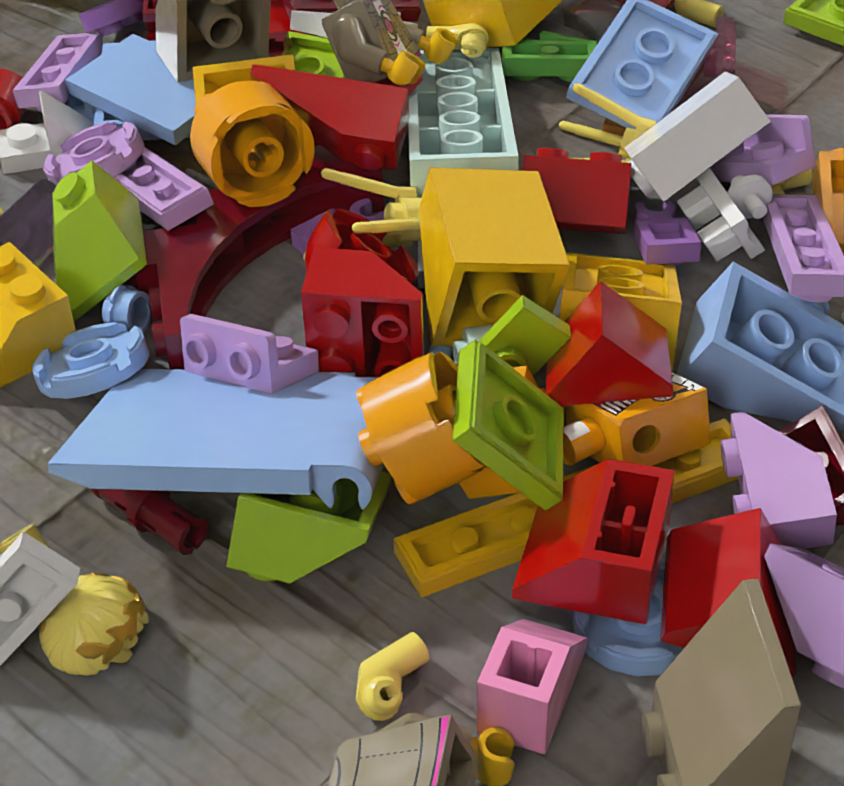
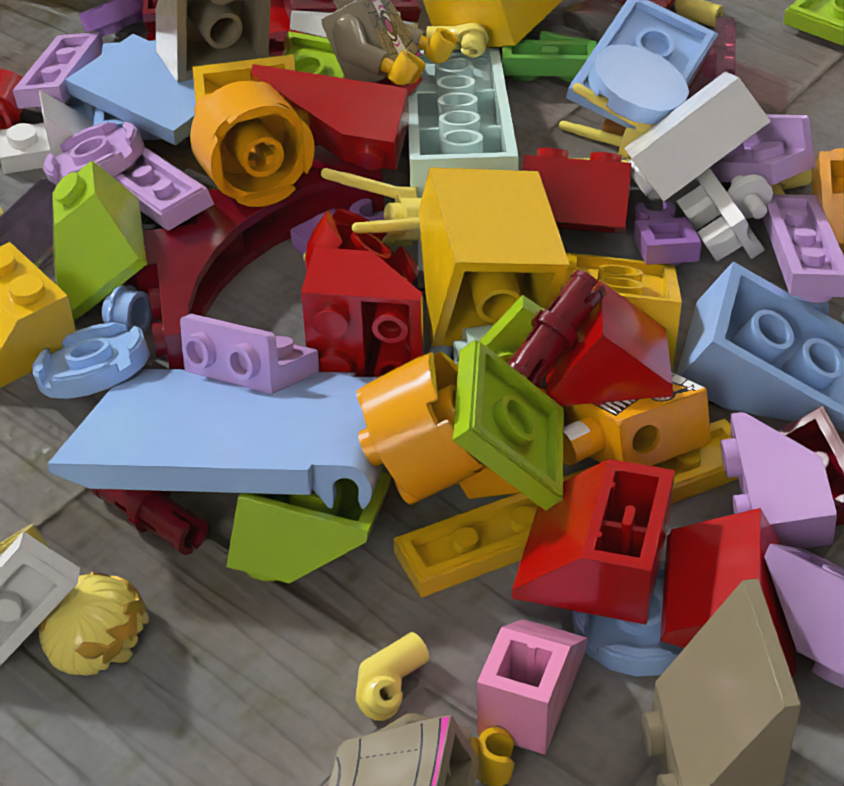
(557, 327): none -> dark red pin
(637, 83): none -> light blue tile

